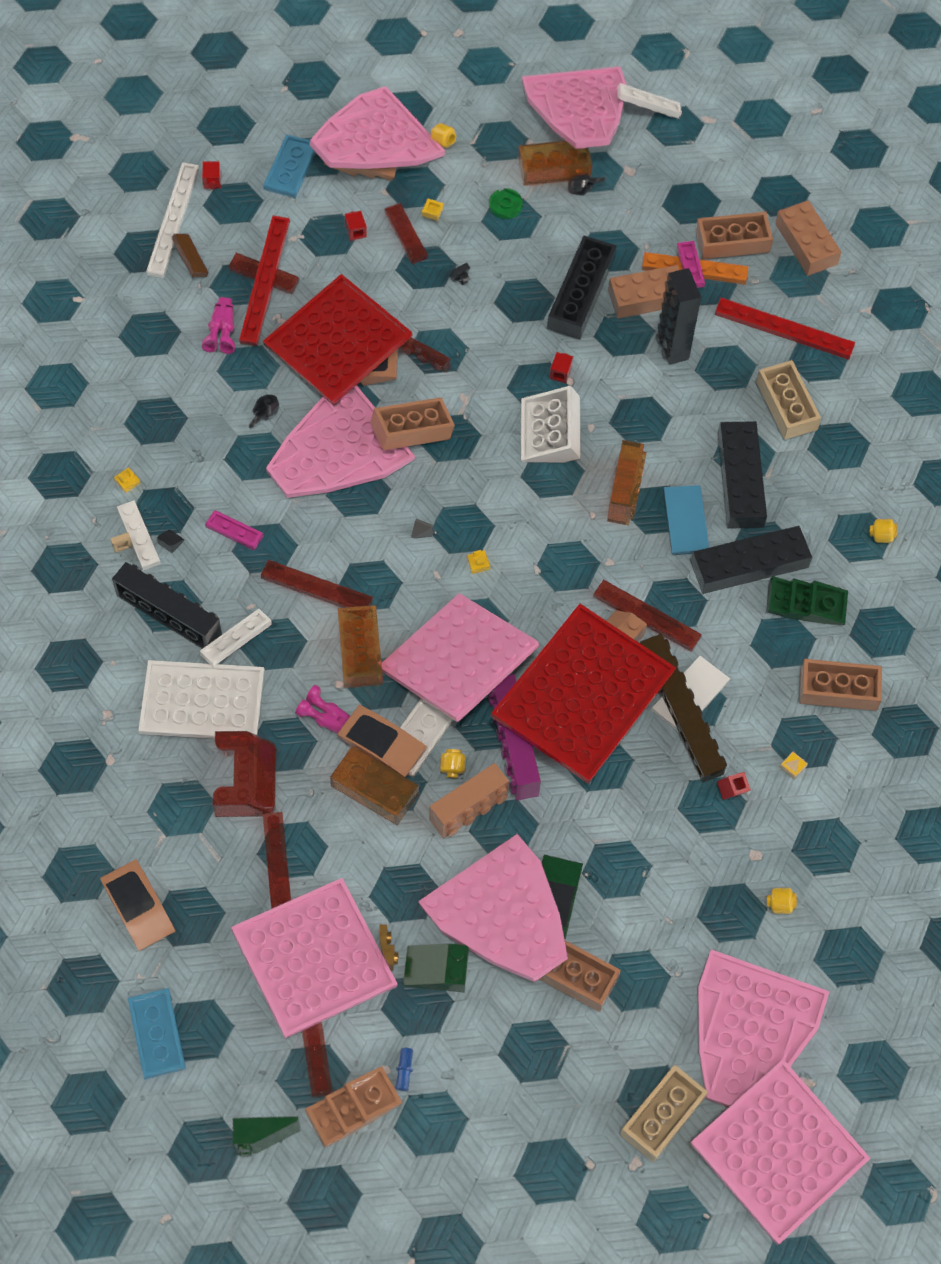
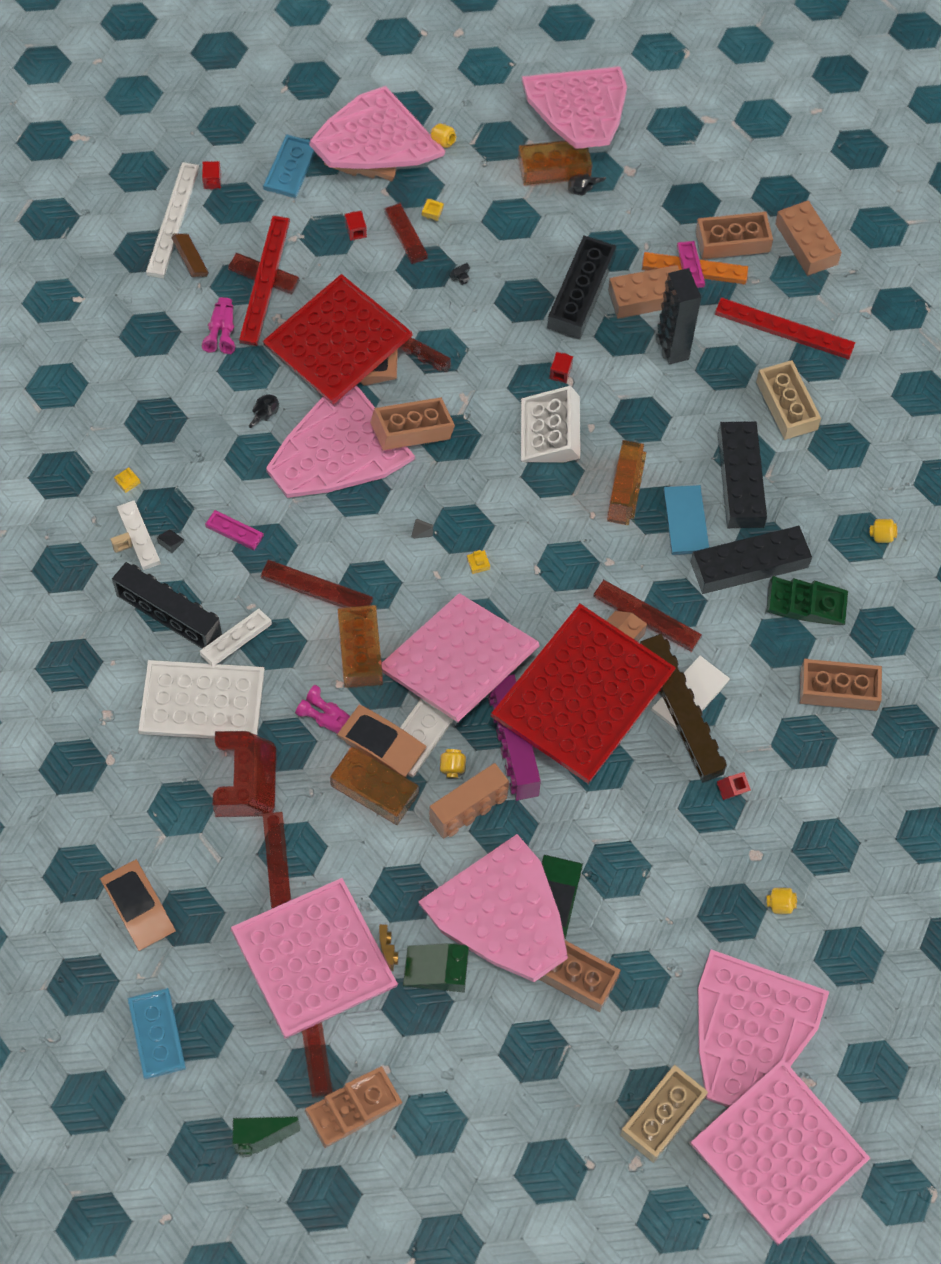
(404, 1069): blue axle -> none
(505, 203): green tile -> none
(648, 100): white plate -> none
(793, 765): tile -> none

